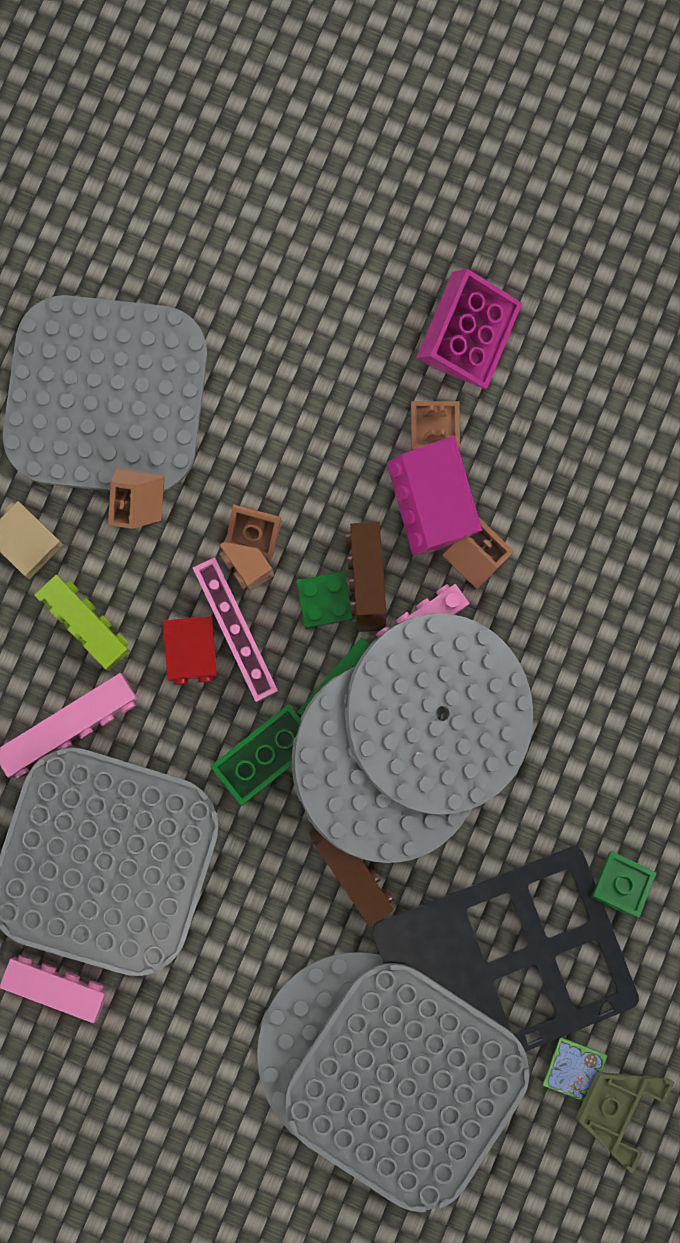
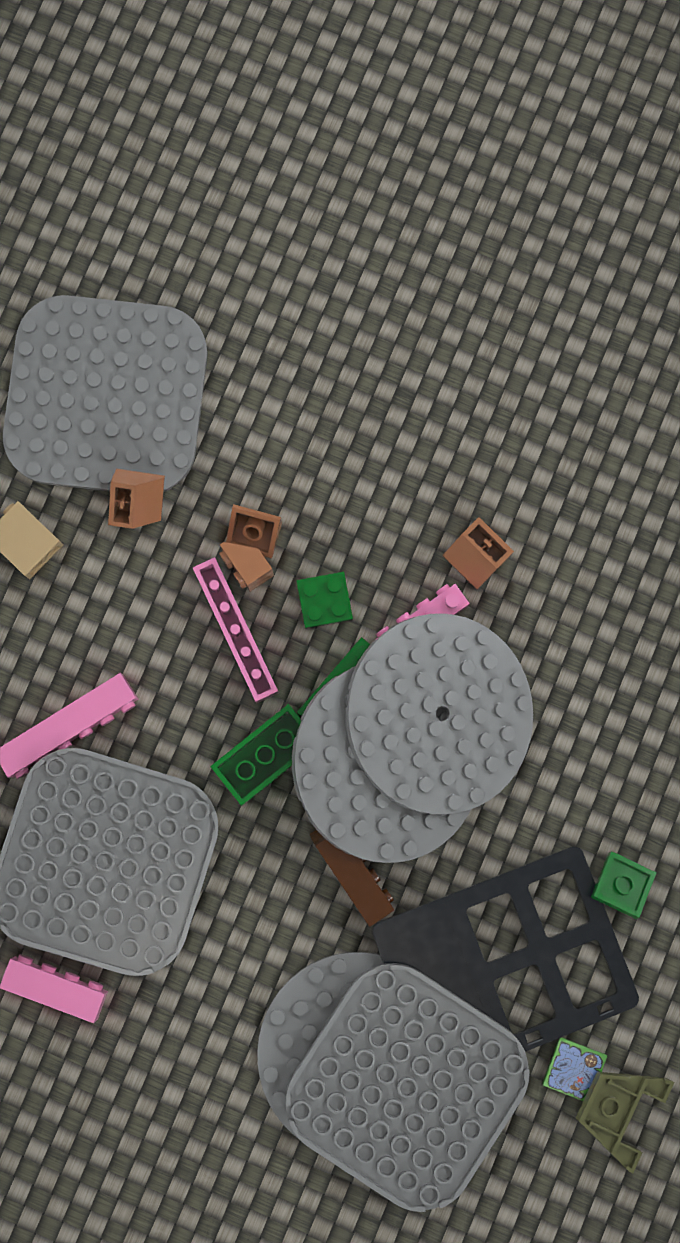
(83, 622): lime wedge -> none
(190, 650): red panel -> none
(367, 576): reddish brown wedge -> none
(434, 421): nougat plate -> none
(434, 496): dark pink slope -> none
(469, 329): dark pink slope -> none

